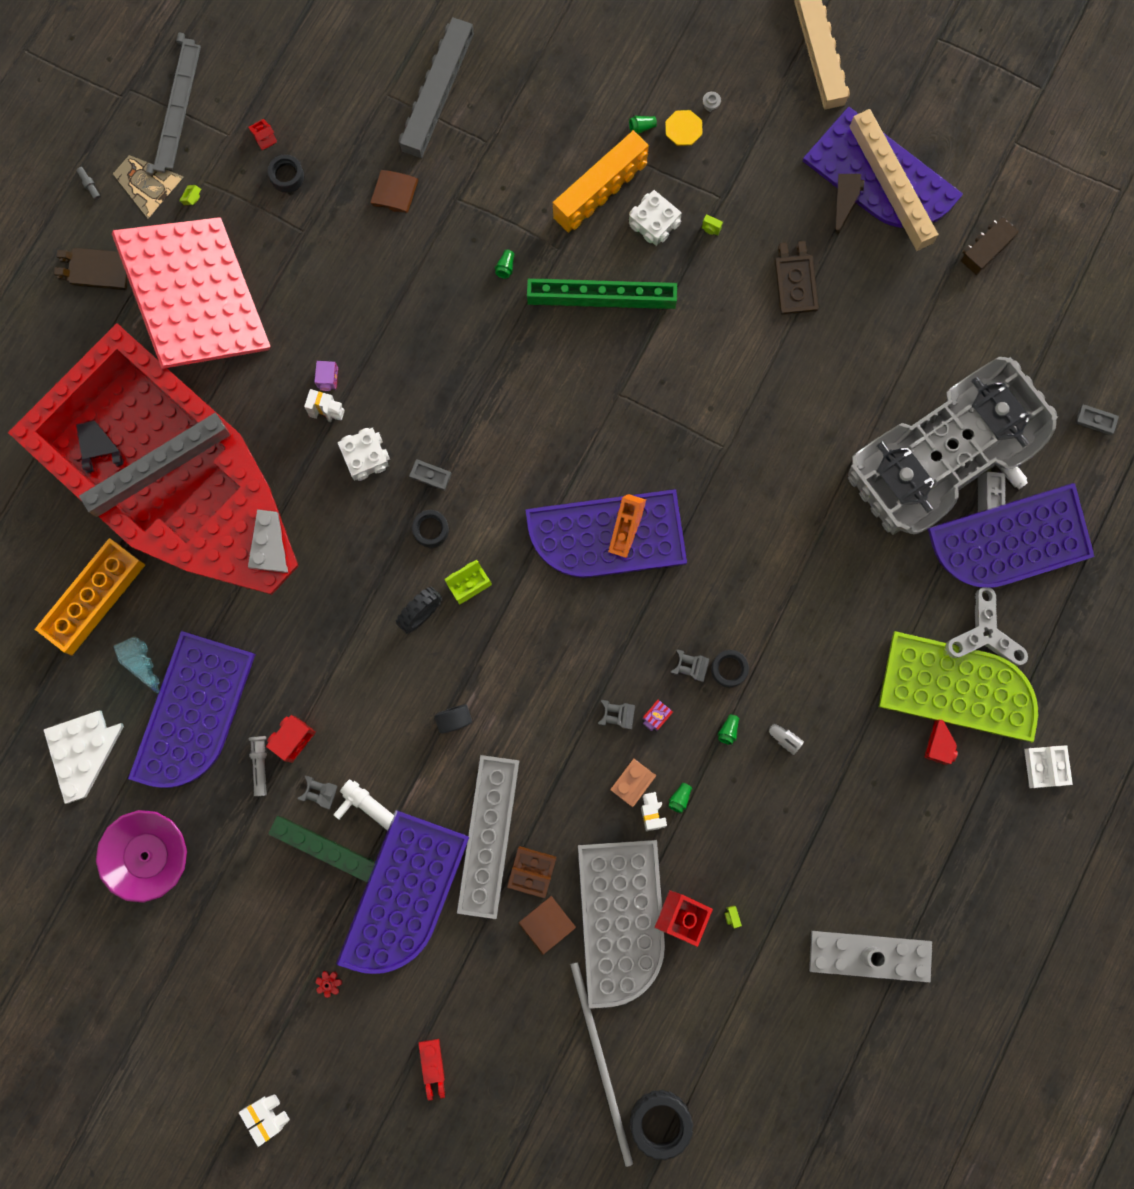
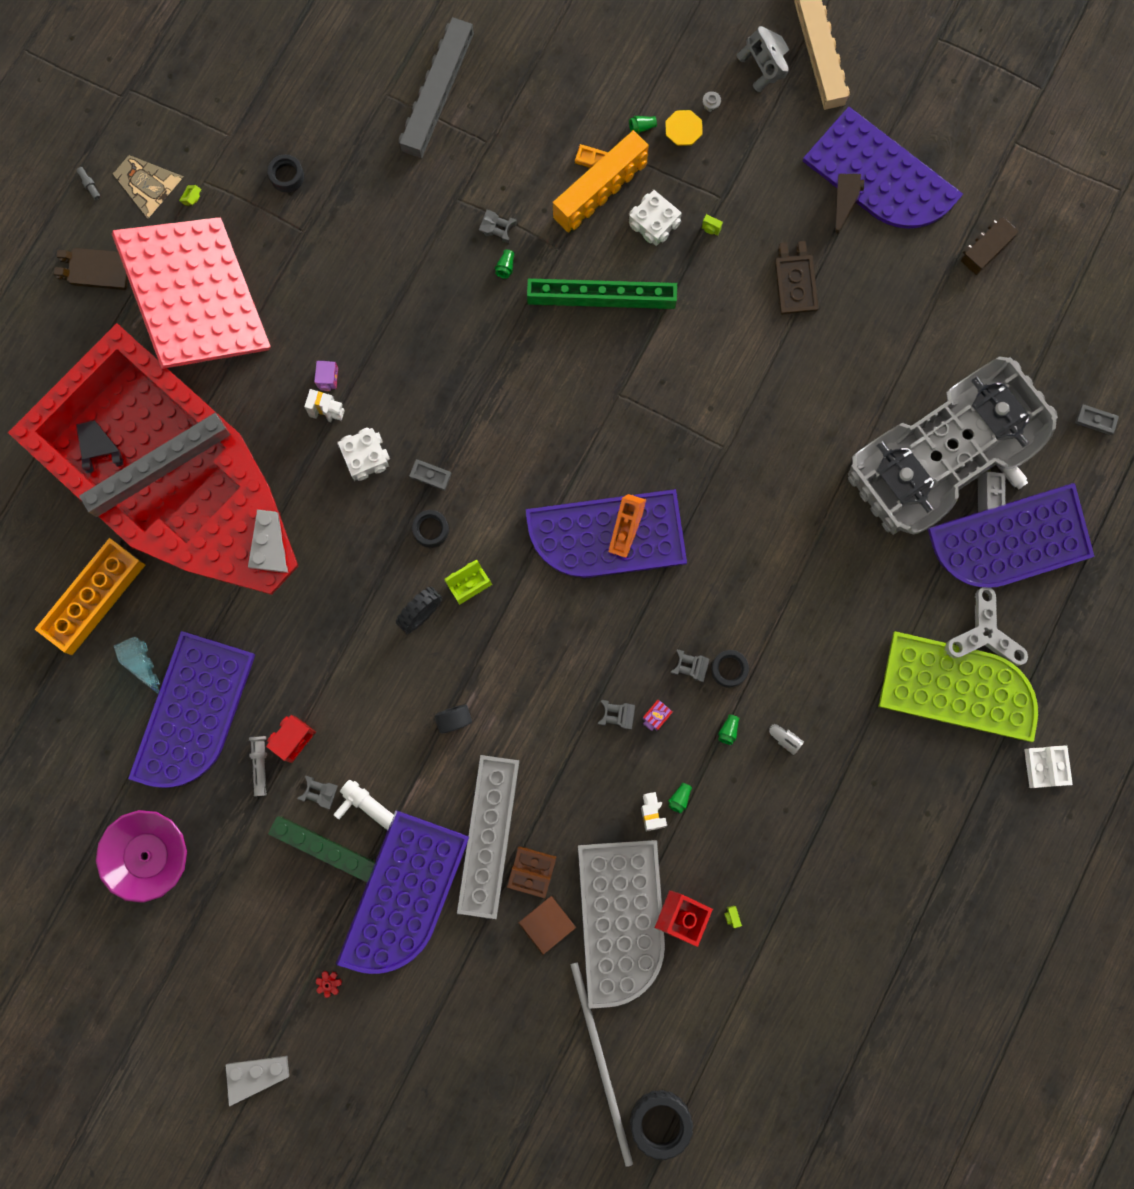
(80, 752): white wing -> none
(177, 106): dark grey piece -> none
(254, 1076): none -> light grey wing
(263, 134): red slope -> none
(263, 1110): white hips -> none
(394, 191): reddish brown slope -> none
(432, 1066): red hinge -> none
(490, 223): none -> dark grey piece
(588, 156): none -> light orange tile
(633, 782): nougat plate -> none
(768, 52): none -> dark grey piece
(852, 956): light grey plate -> none
(893, 180): tan brick -> none
(941, 745): red slope -> none

